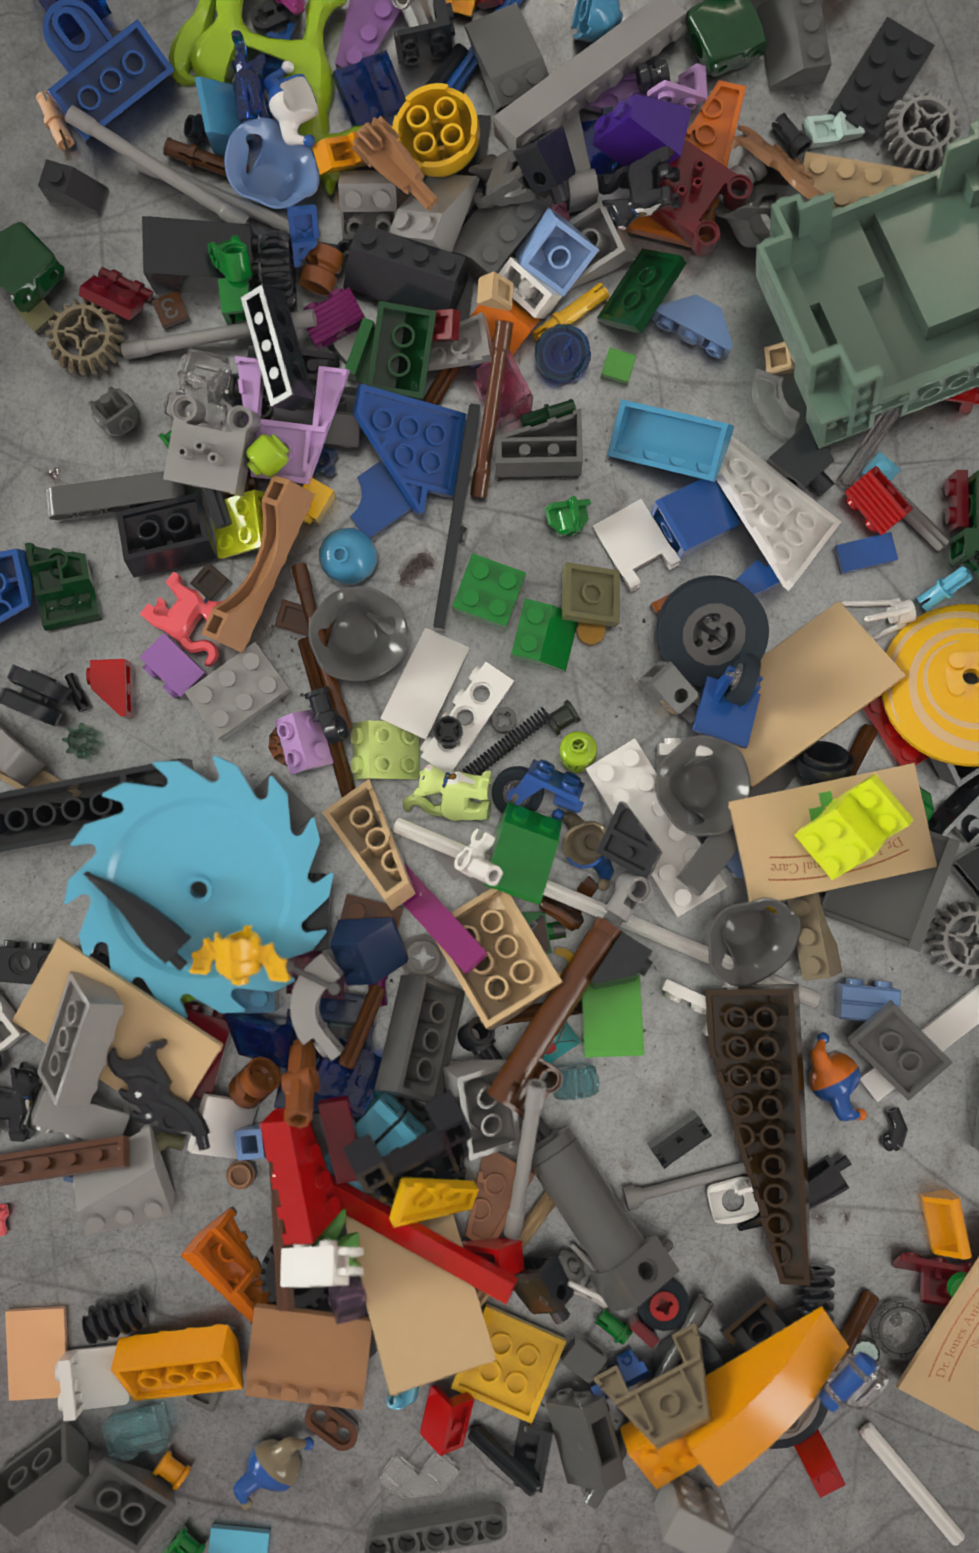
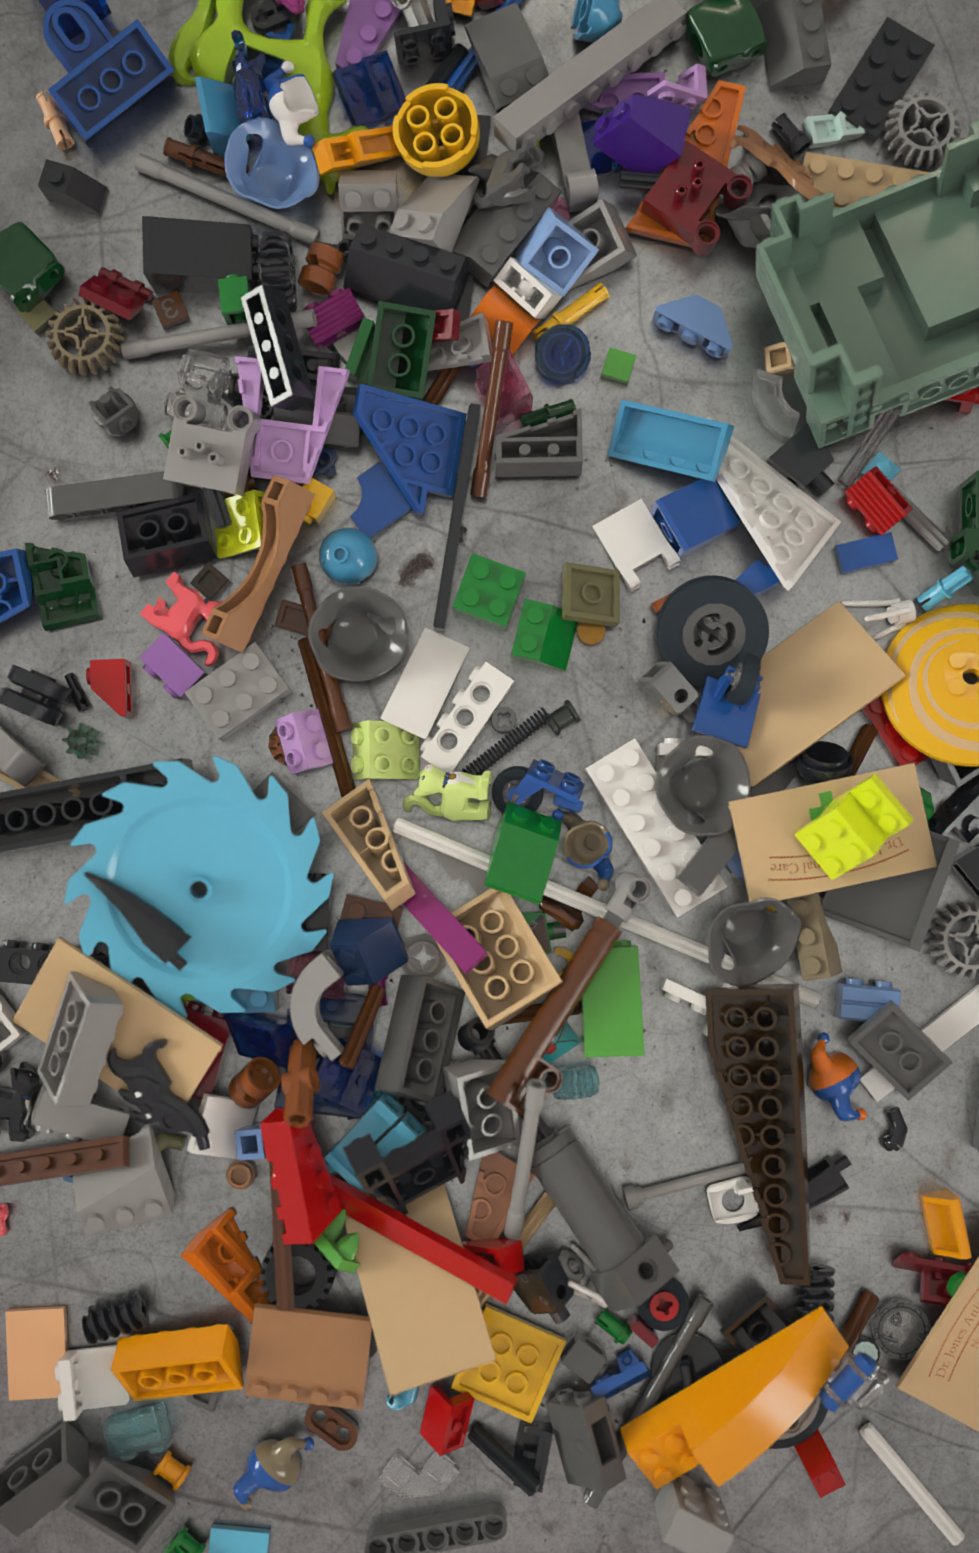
(91, 127): light grey piece -> none
(231, 259): green piece -> none
(239, 957): yellow helmet -> none
(267, 455): lime head -> none
(303, 230): blue slope -> none
(318, 1266): white hinge -> none
(333, 725): black connector -> none
(333, 987): dark grey hinge -> none
(339, 1132): dark red tile -> none
(348, 1301): clear purple brick -> none
(381, 149): medium nougat piece -> none
(431, 1198): yellow wing -> none
(448, 731): black wheel -> none
(472, 861): white bar -> none
(495, 291): tan slope -> none
(547, 163): black torso -> none
(568, 516): green piece -> none
(578, 751): lime head -> none
(623, 963): black slope -> none
(629, 843): black wing -> none
(641, 290): dark green plate -> none
(644, 187): black animal -> none
(649, 76): black wheel -> none
(670, 1403): dark tan wing -> none
(679, 1139): black hinge -> none
(958, 511): dark red plate -> none

